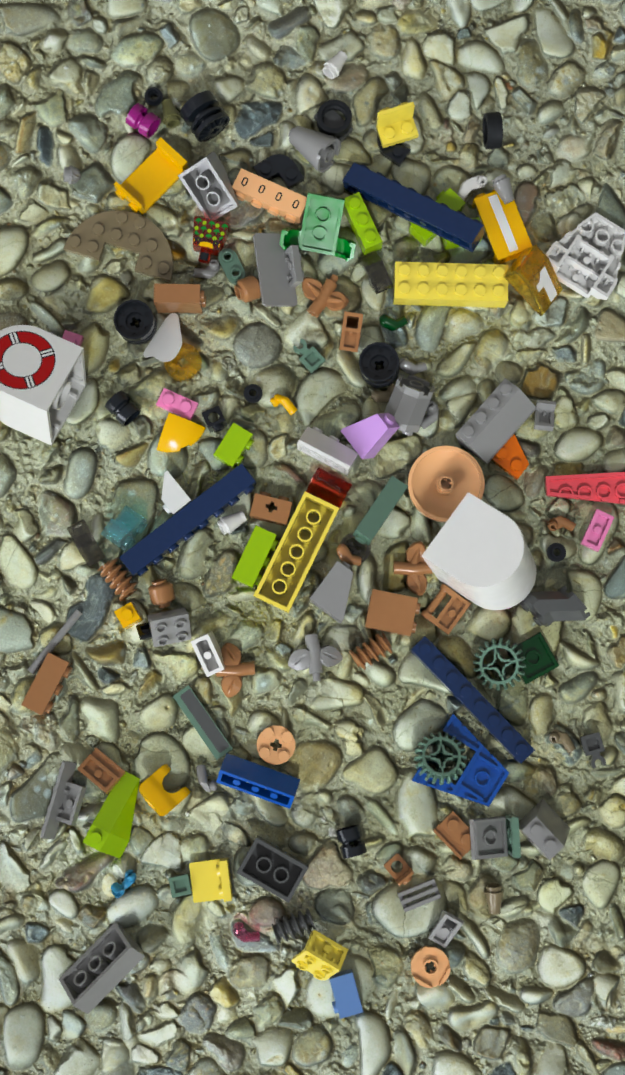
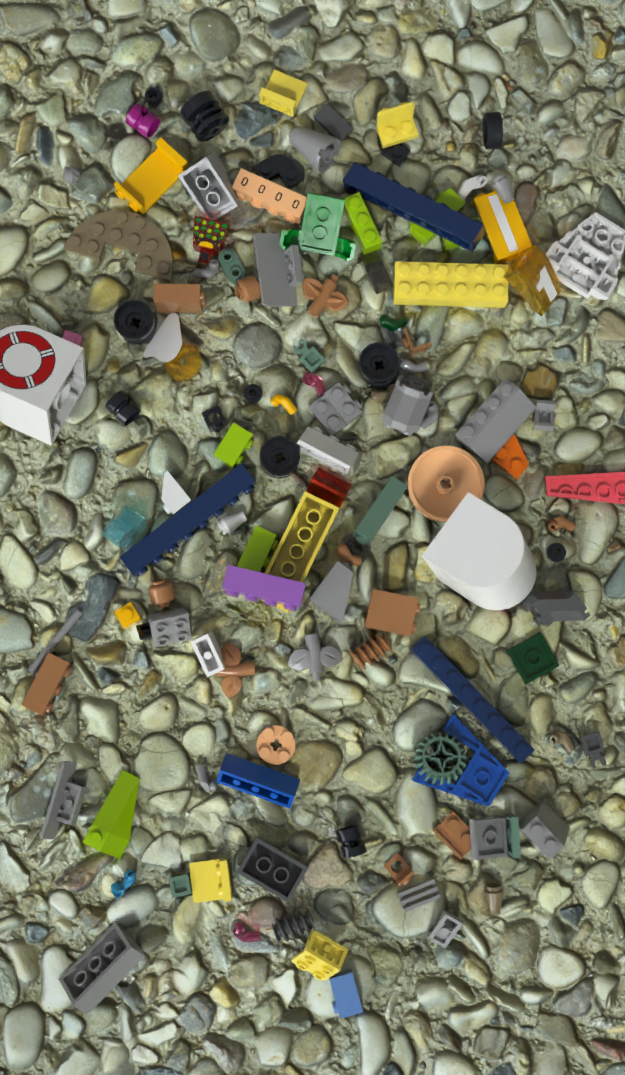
(86, 542): clear smoke slope -> none
(101, 770): medium nougat plate -> none
(116, 135): none -> clear smoke plate
(118, 579): medium nougat piece -> none
(157, 797): yellow piece -> none
(170, 115): olive cone -> none
(177, 404): bright pink plate -> none
(178, 434): yellow brick -> none
(202, 722): tile -> none
(261, 512): medium nougat brick -> none
(263, 586): none -> medium lavender brick
(274, 447): none -> black wheel
(283, 93): none -> light yellow bracket
(314, 381): none -> clear pink arm
(334, 66): white cone -> none
(334, 105): black tyre -> none
(336, 409): none -> light grey plate
(351, 331): medium nougat brick -> none
(371, 434): lavender slope -> none
(407, 344): none -> medium nougat bracket
(414, 568): medium nougat plant -> none
(433, 977): light nougat plate -> none
(450, 613): medium nougat plate -> none
(516, 659): sand green gear -> none
(597, 530): bright pink plate -> none

